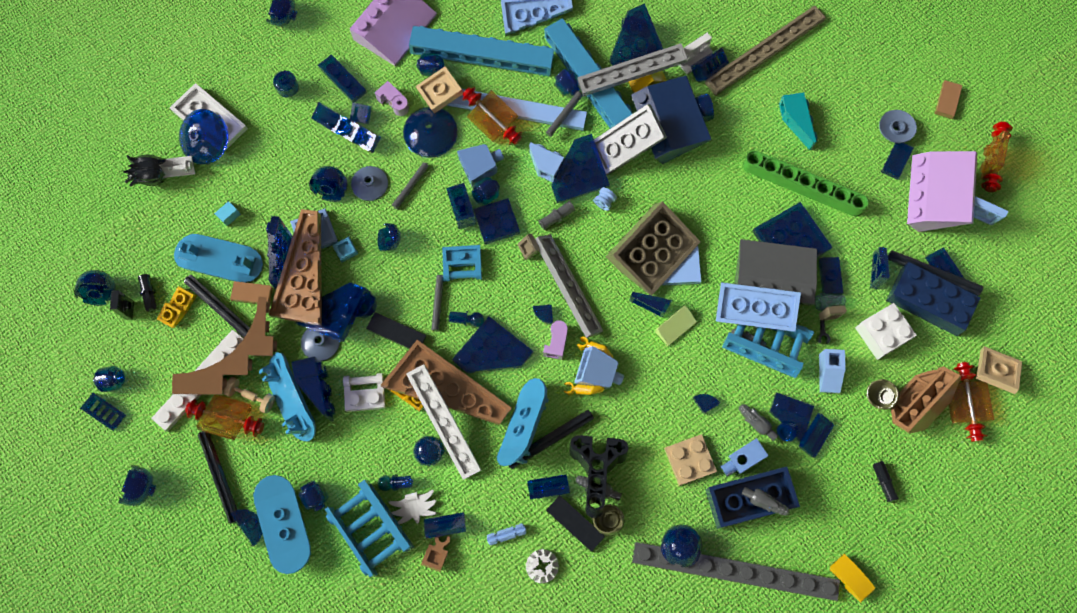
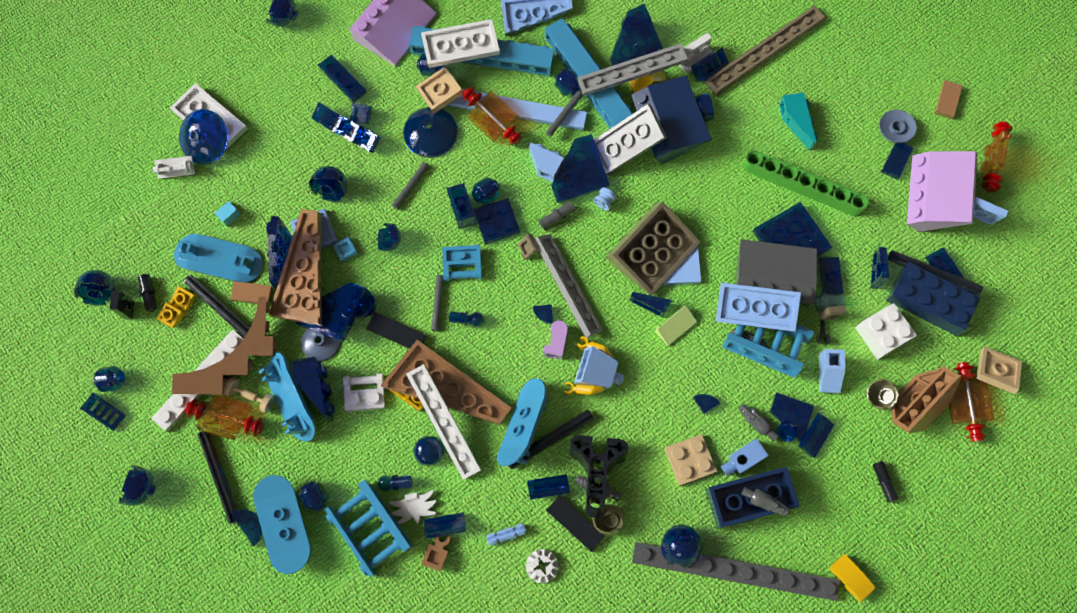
(145, 170): black hair -> none
(285, 84): head -> none
(372, 190): sand blue dish -> none
(393, 97): lavender leg -> none
(460, 43): none -> white plate
(479, 162): medium blue torso -> none
(492, 349): clear blue plate -> none

